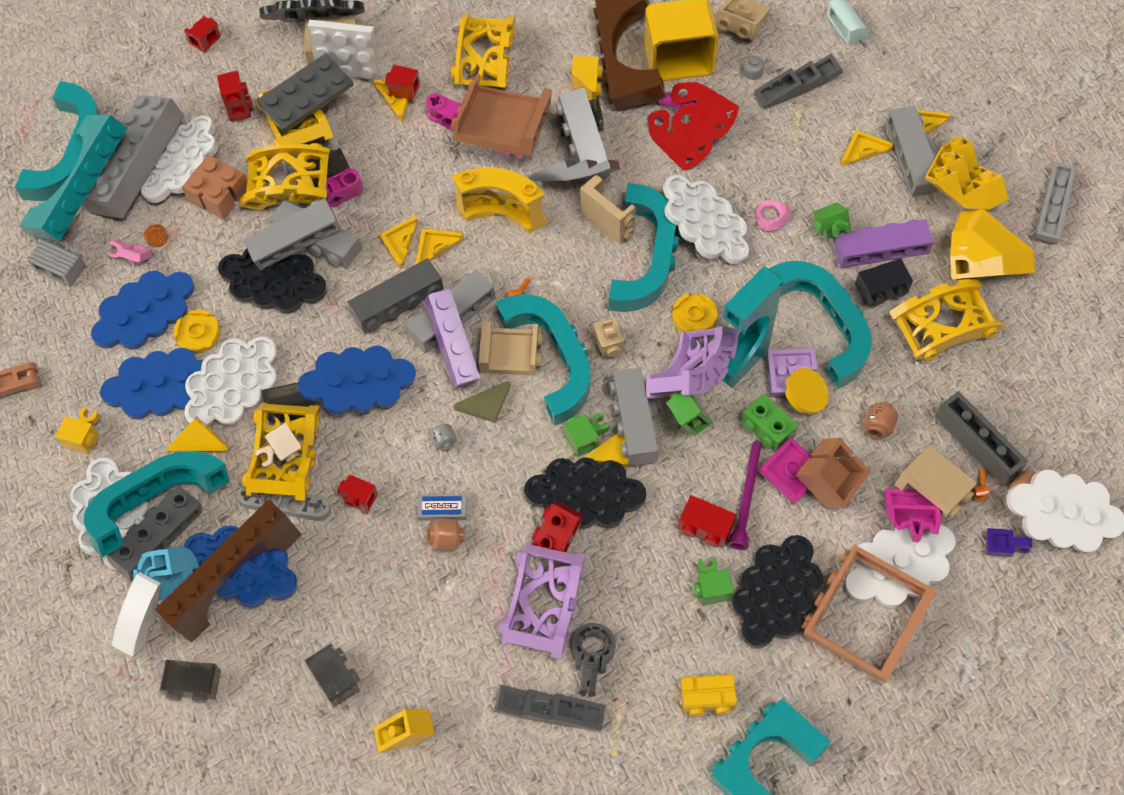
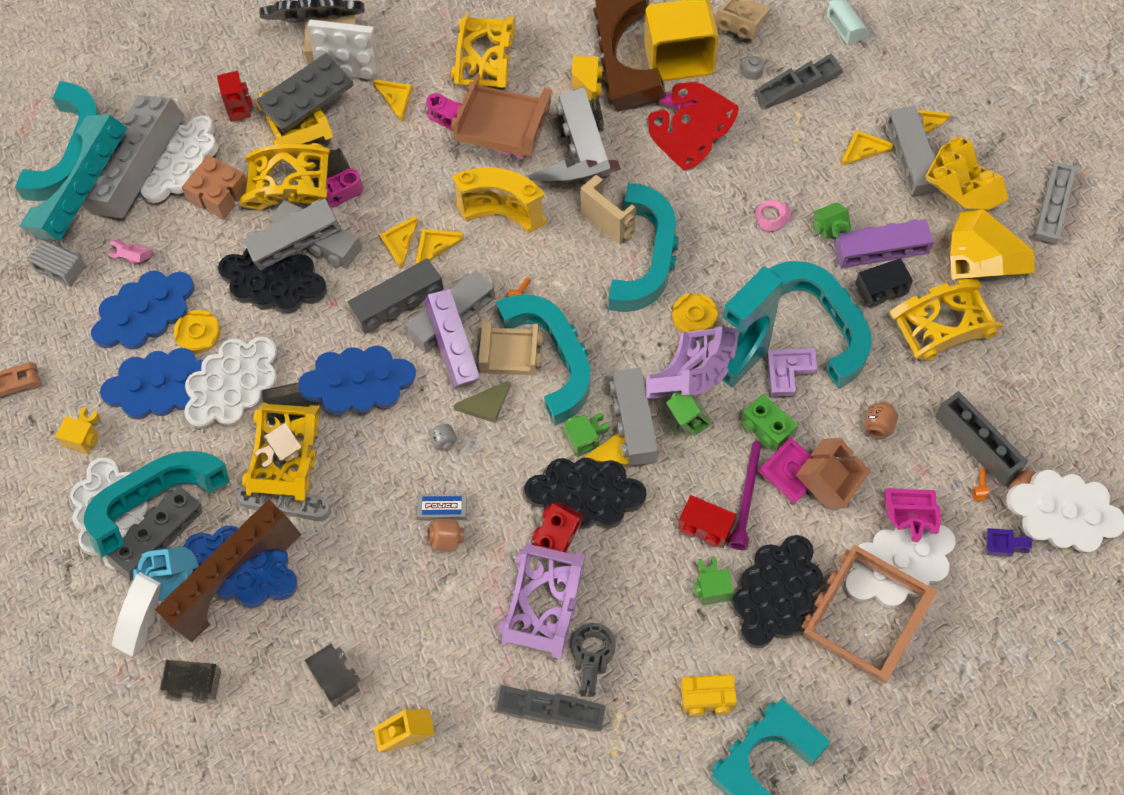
(156, 235): clear orange tile -> none
(198, 437): yellow tile -> none
(203, 34): red brick -> none
(358, 493): red brick -> none
(402, 82): red brick -> none
(608, 338): tan brick -> none
(705, 219): white plate -> none
(806, 391): yellow tile -> none
(938, 482): tan panel -> none

